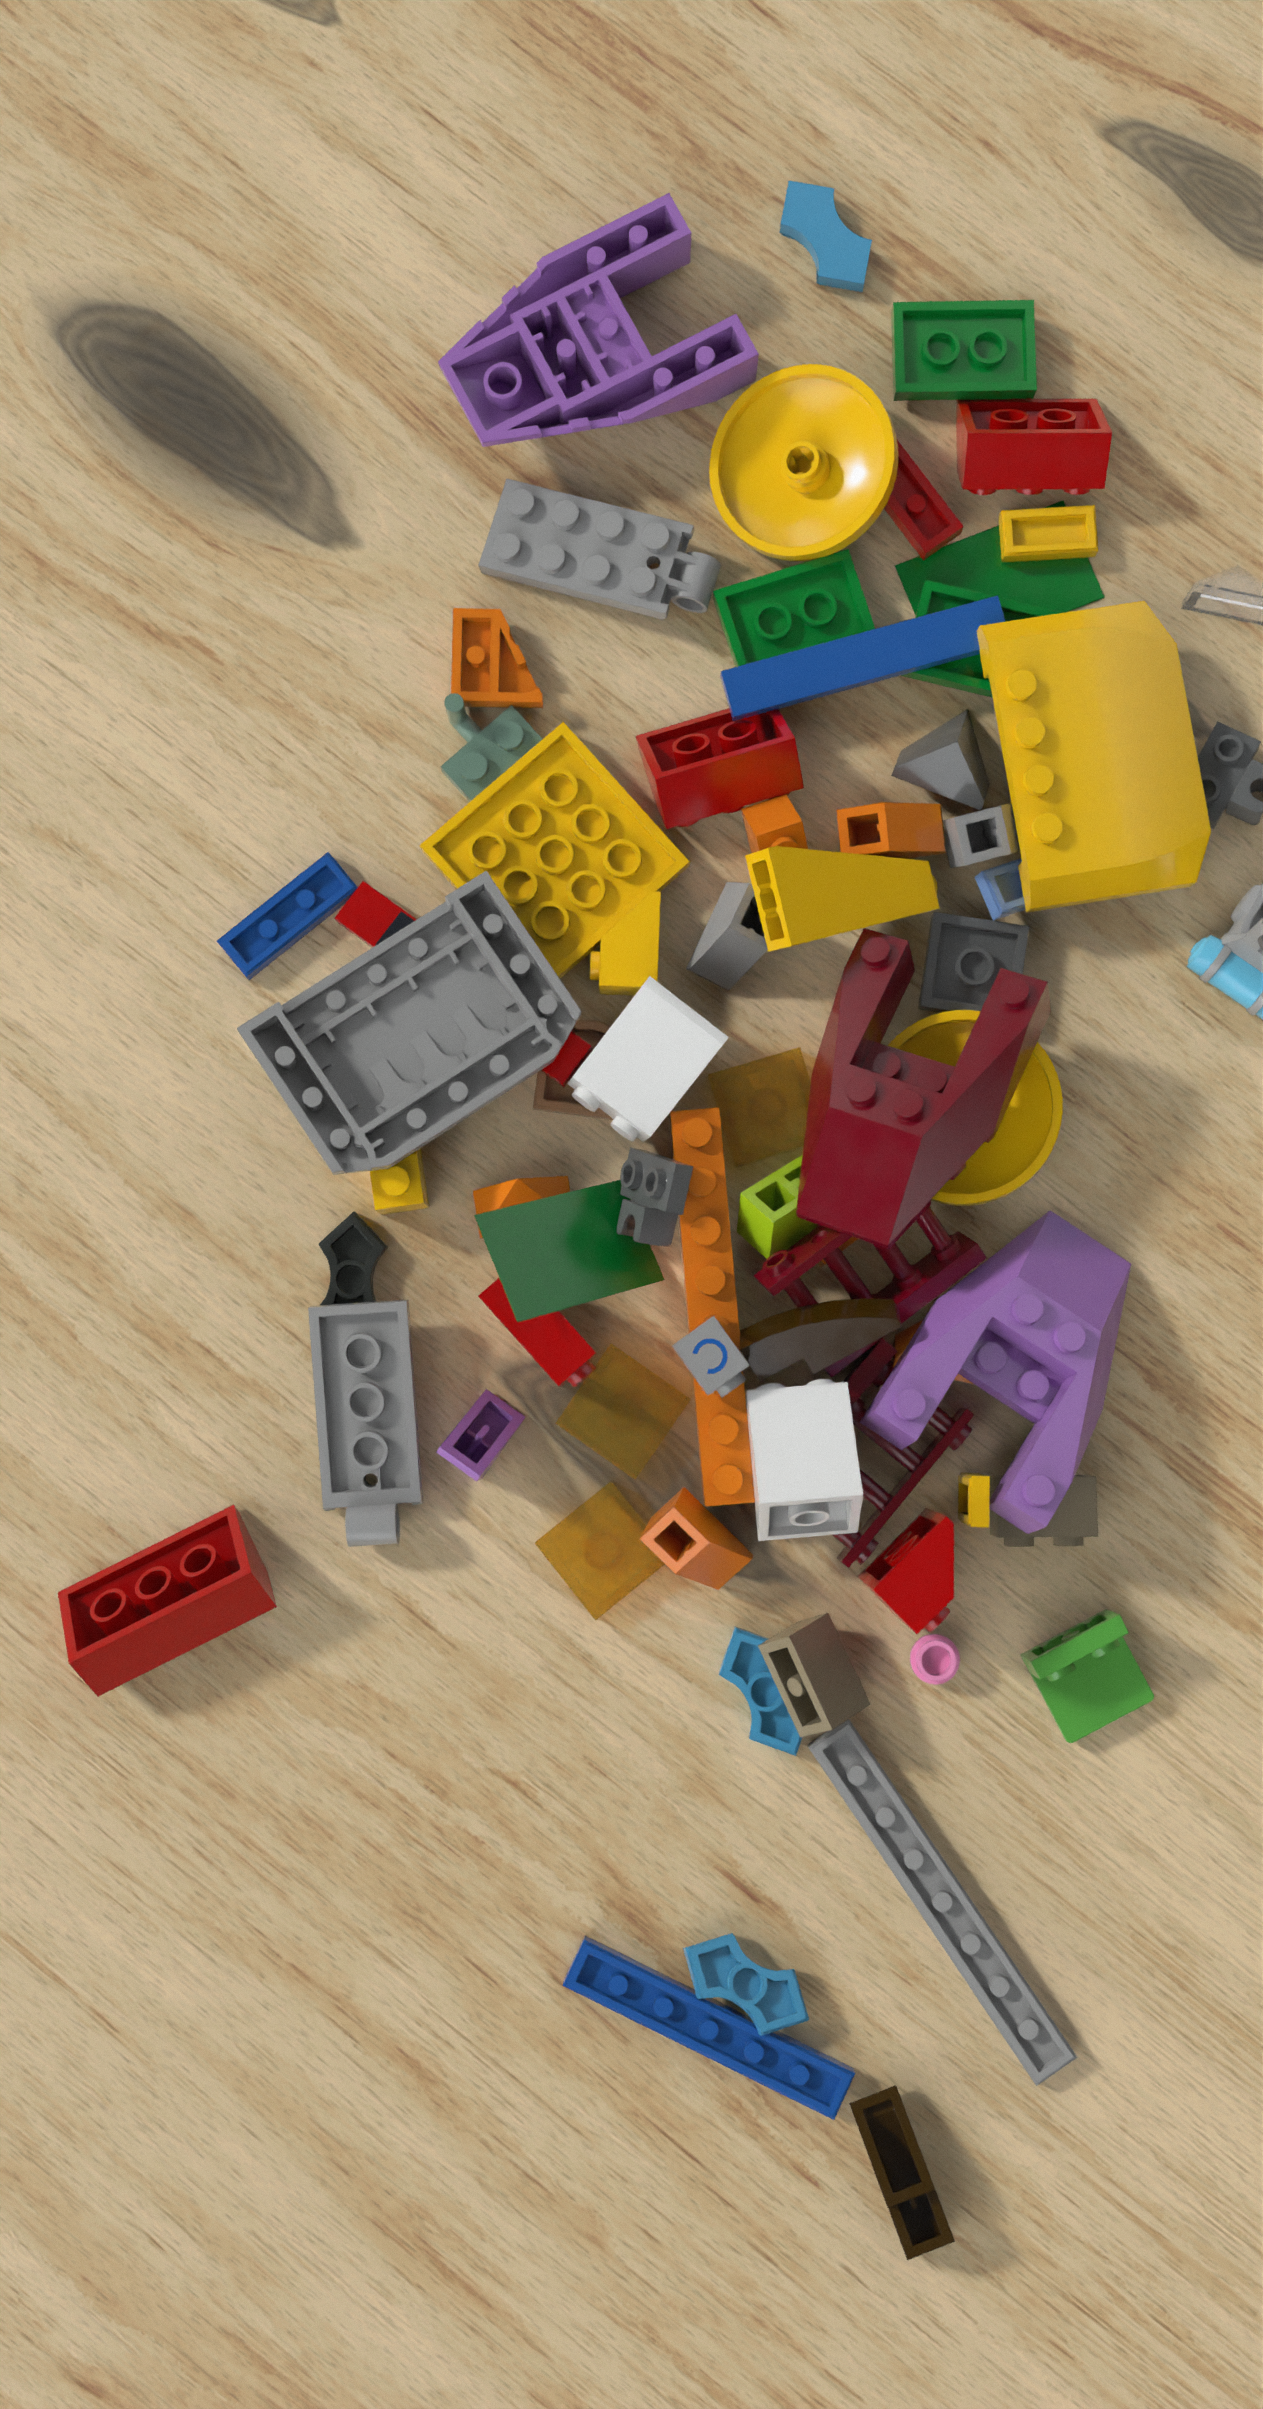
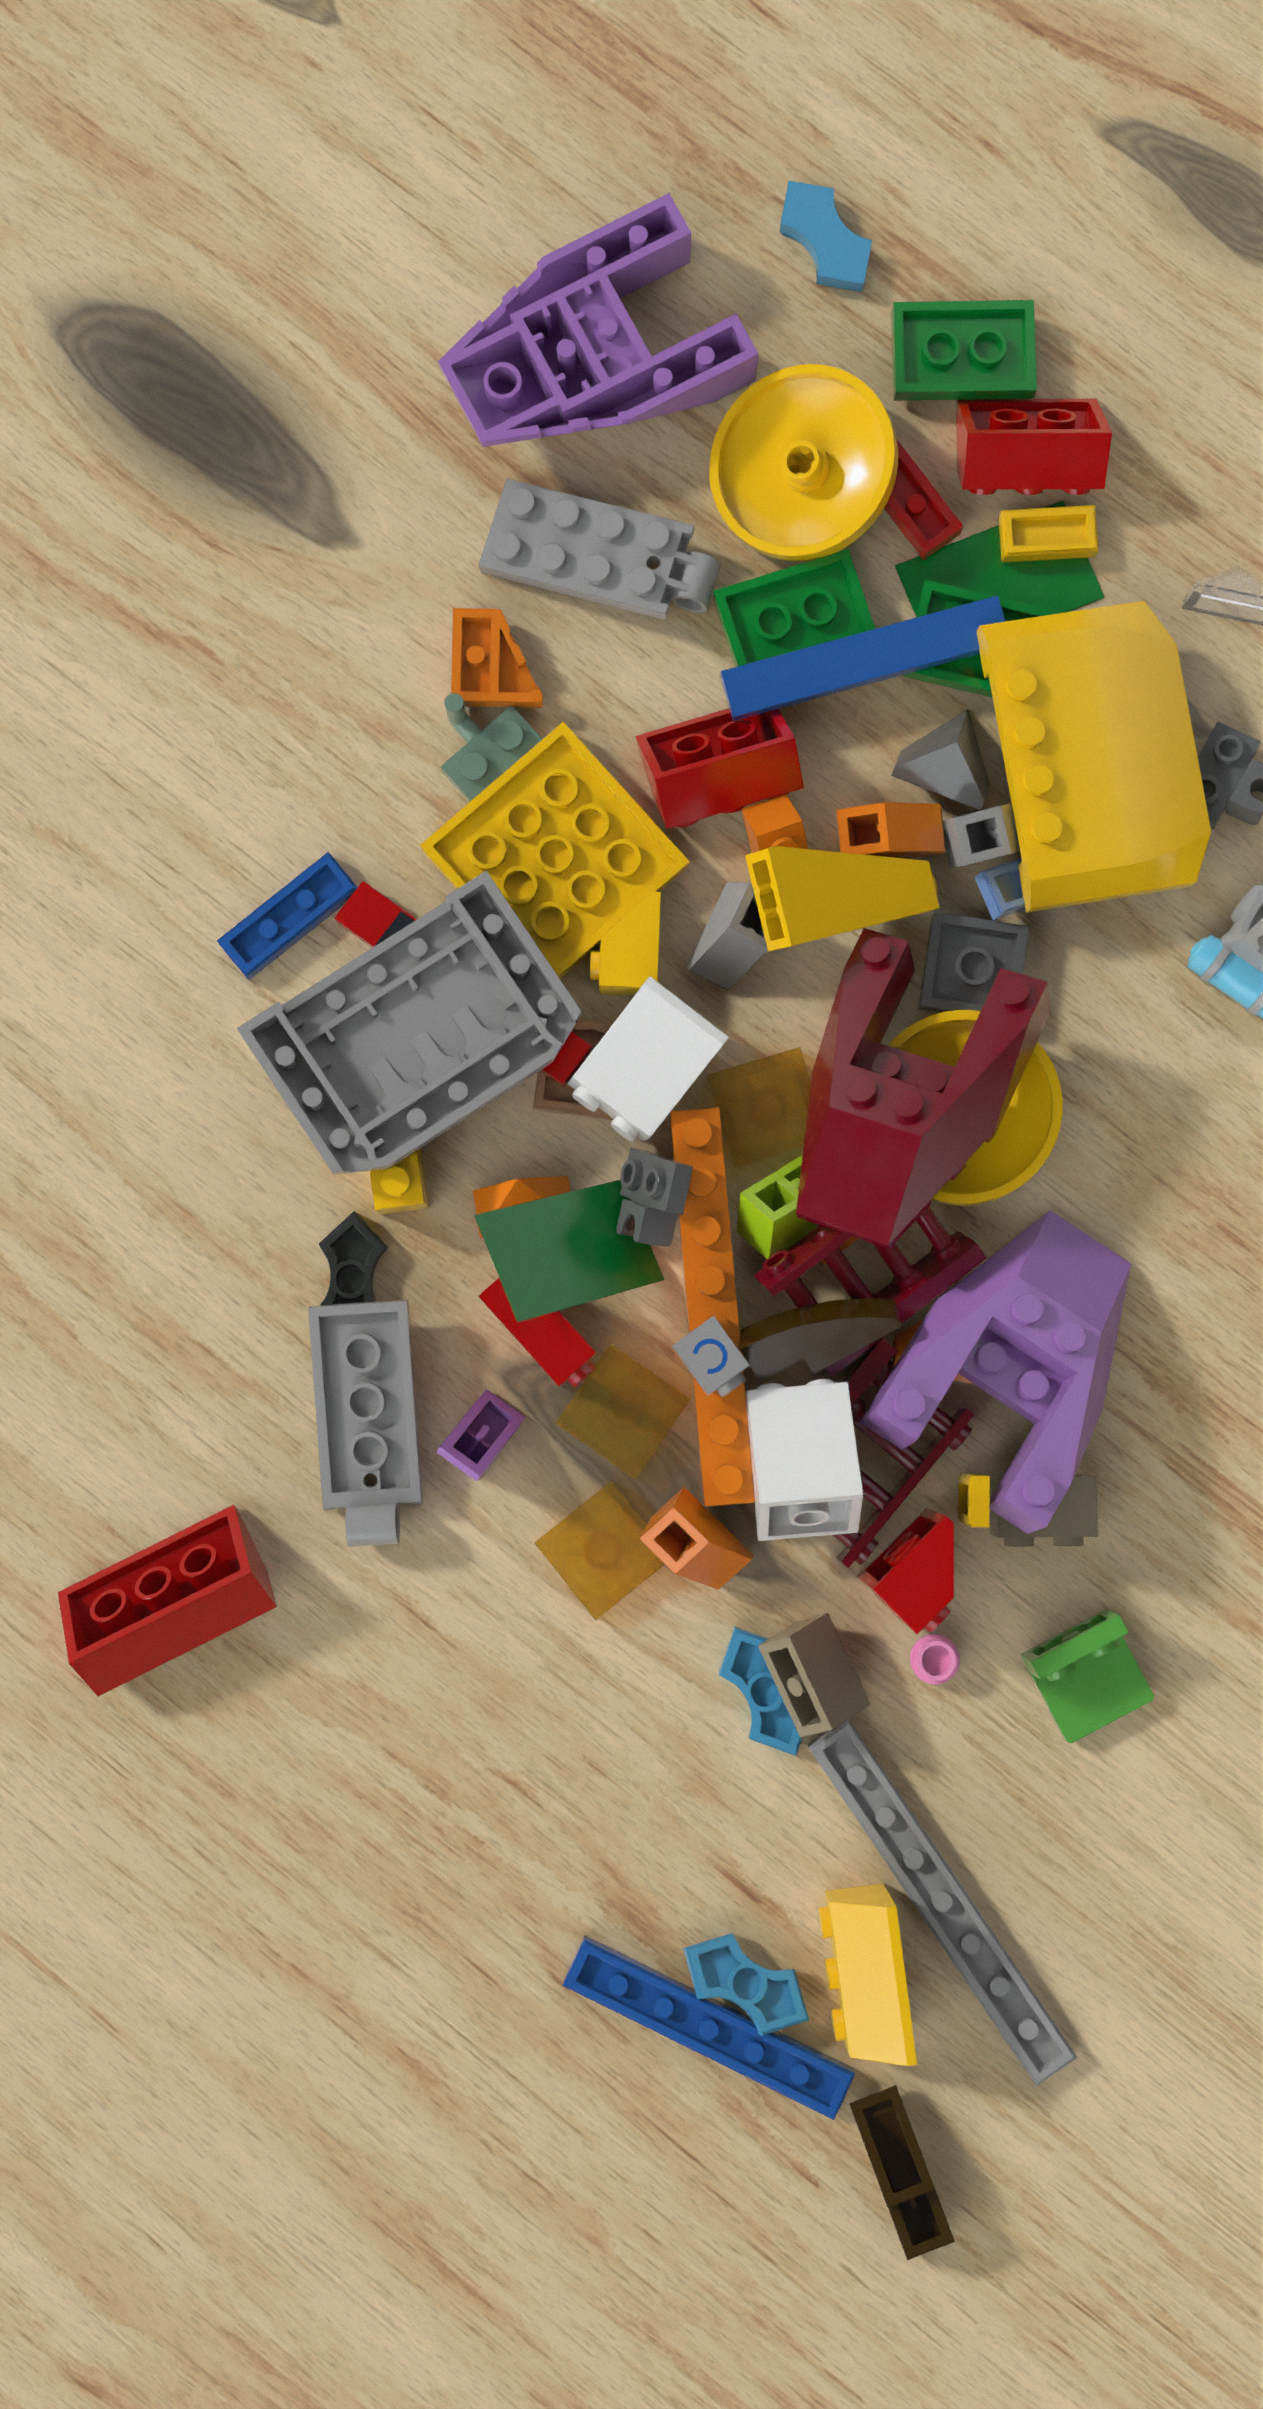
(868, 1974): none -> yellow slope

